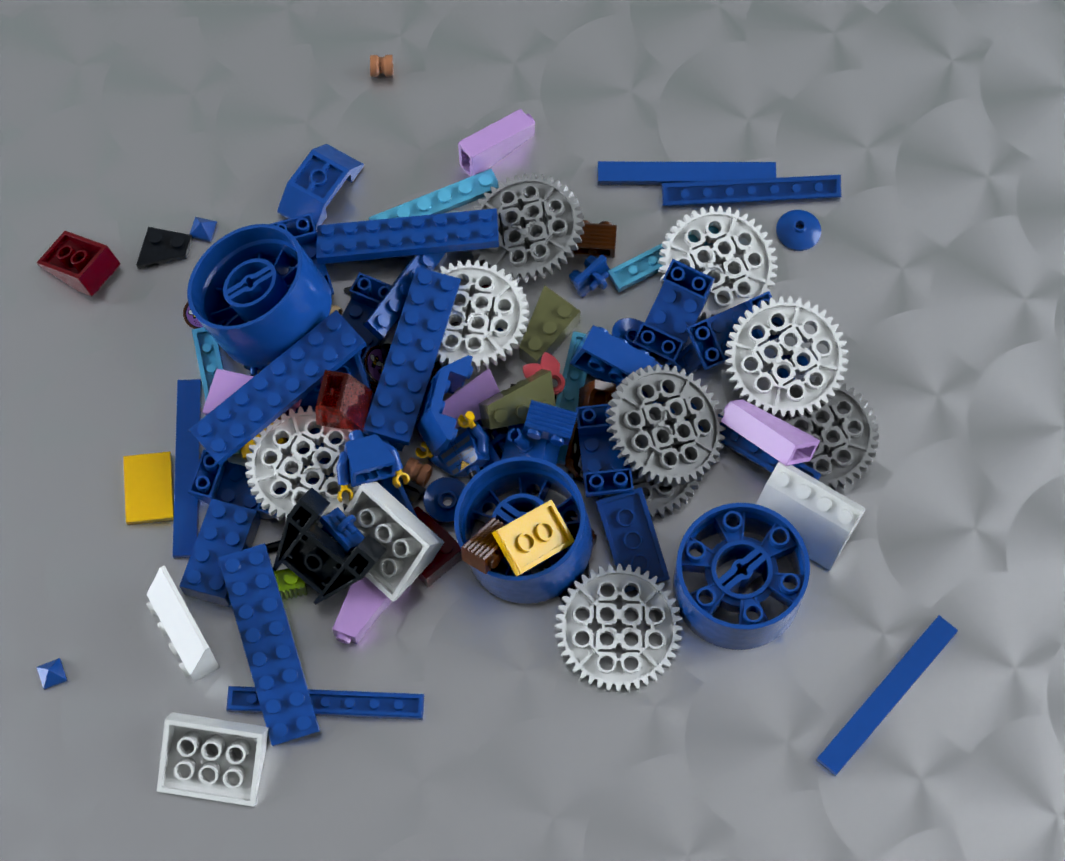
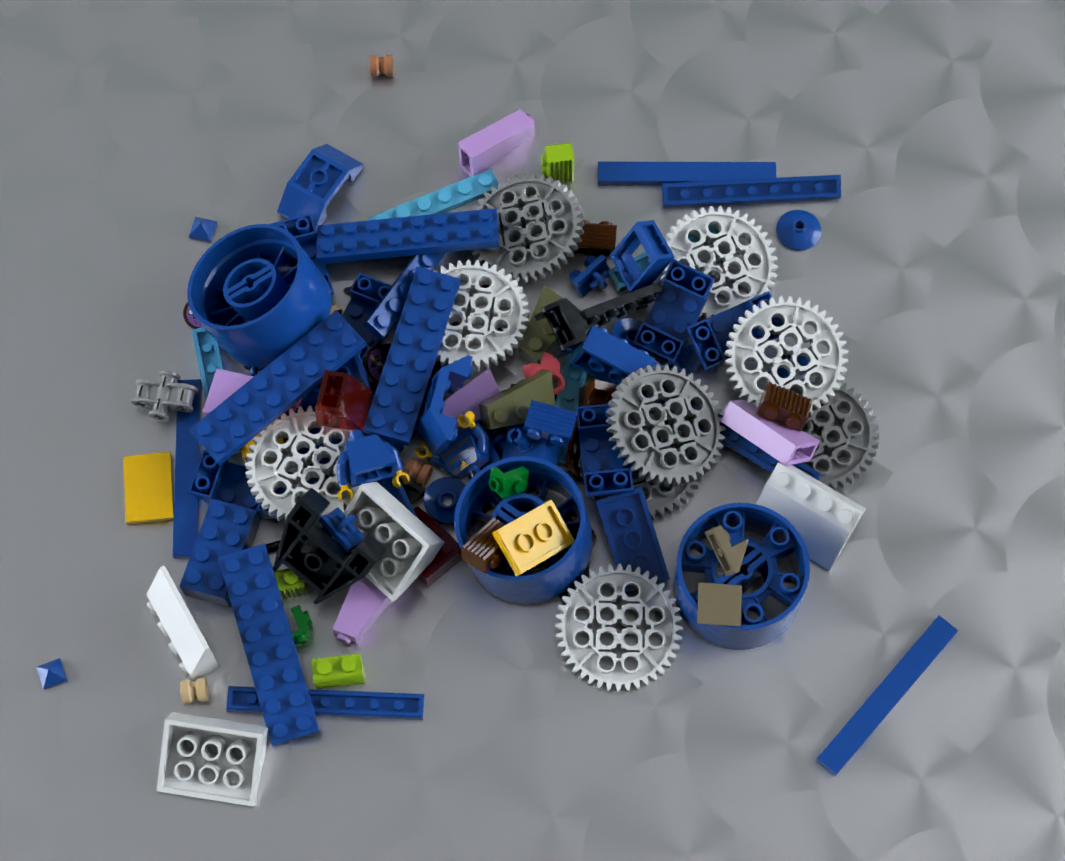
(79, 262): dark red slope -> none
(163, 246): black wing -> none
(164, 395): none -> light grey axle
(194, 690): none -> tan wheel
(302, 620): none -> green bracket
(337, 671): none -> lime brick
(510, 482): none -> green bracket
(558, 162): none -> lime brick
(571, 324): none -> black hinge
(656, 247): none -> blue window
(719, 604): none -> dark tan sticker
(728, 556): none -> dark tan slope
(784, 406): none -> reddish brown brick

